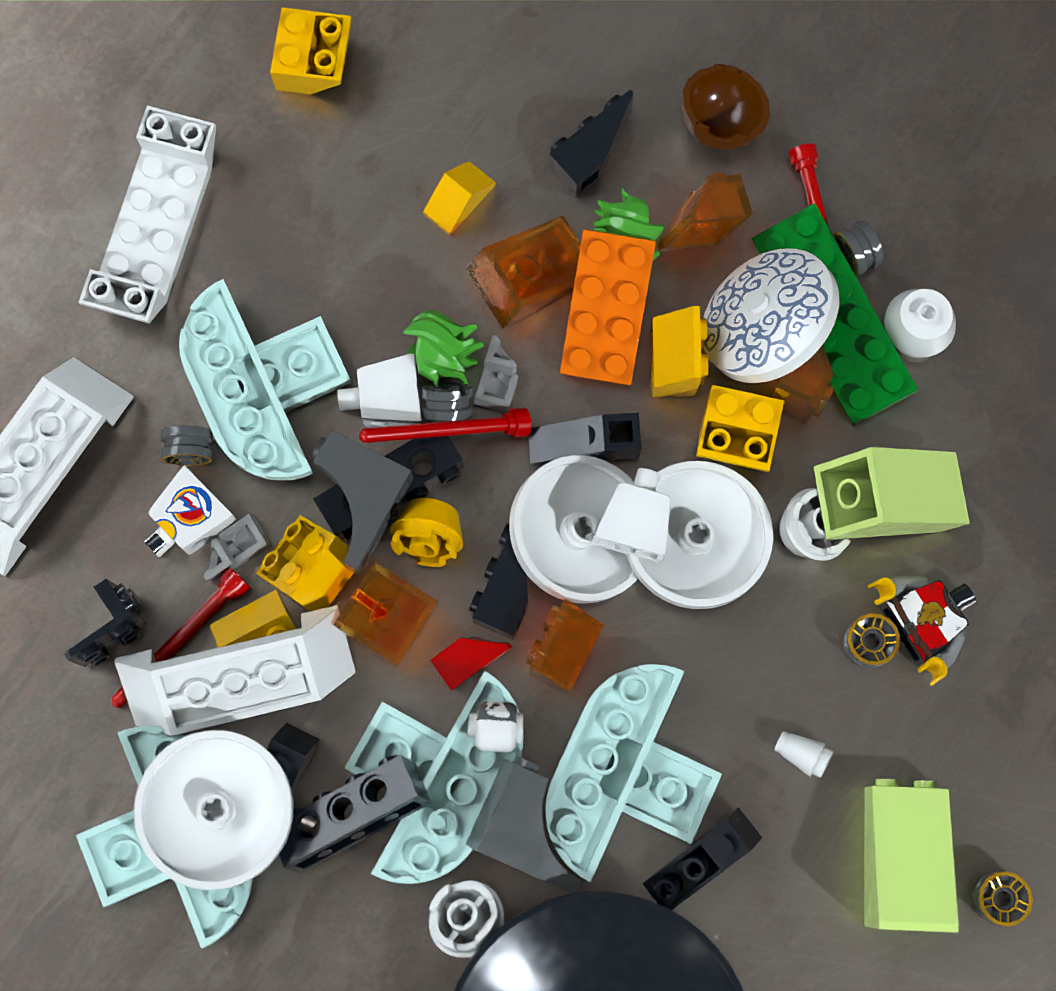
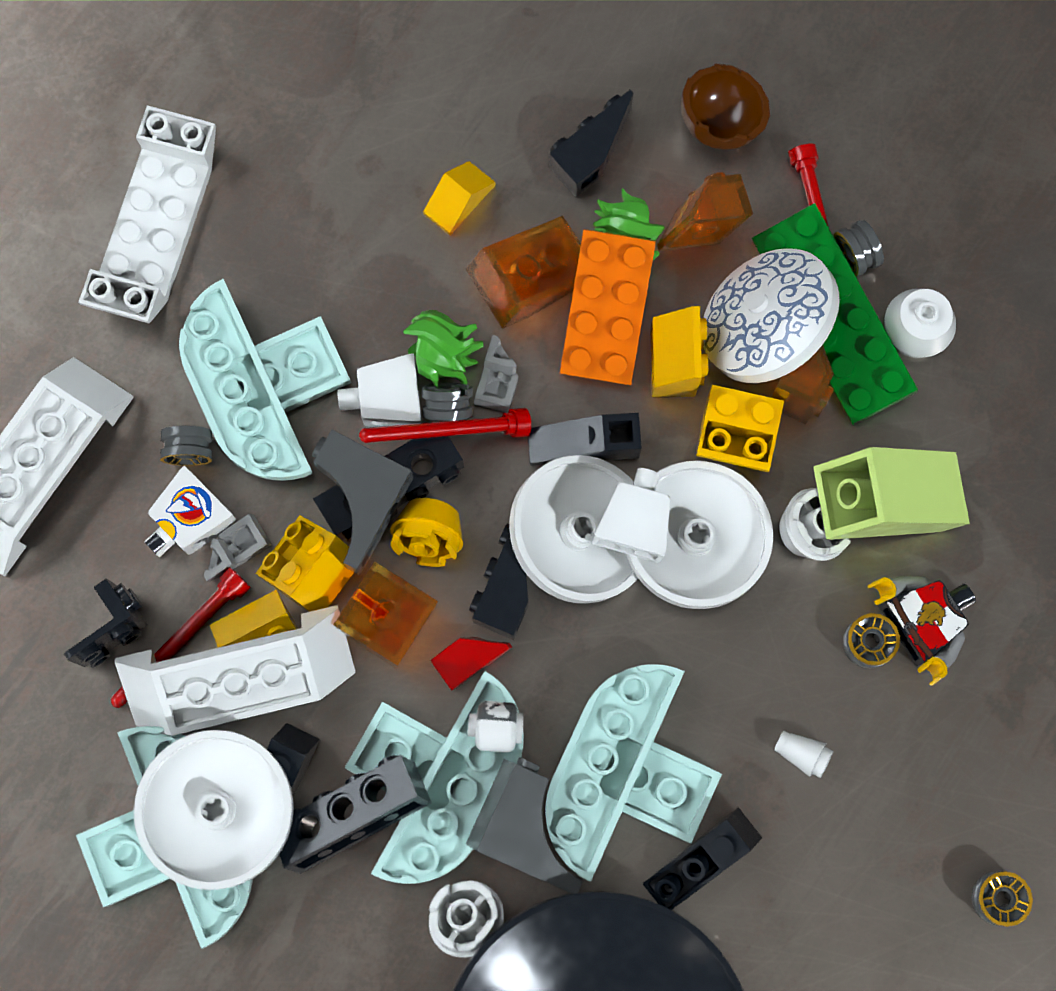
(309, 50): yellow slope -> none
(565, 647): clear orange slope -> none
(909, 858): yellowish green slope -> none

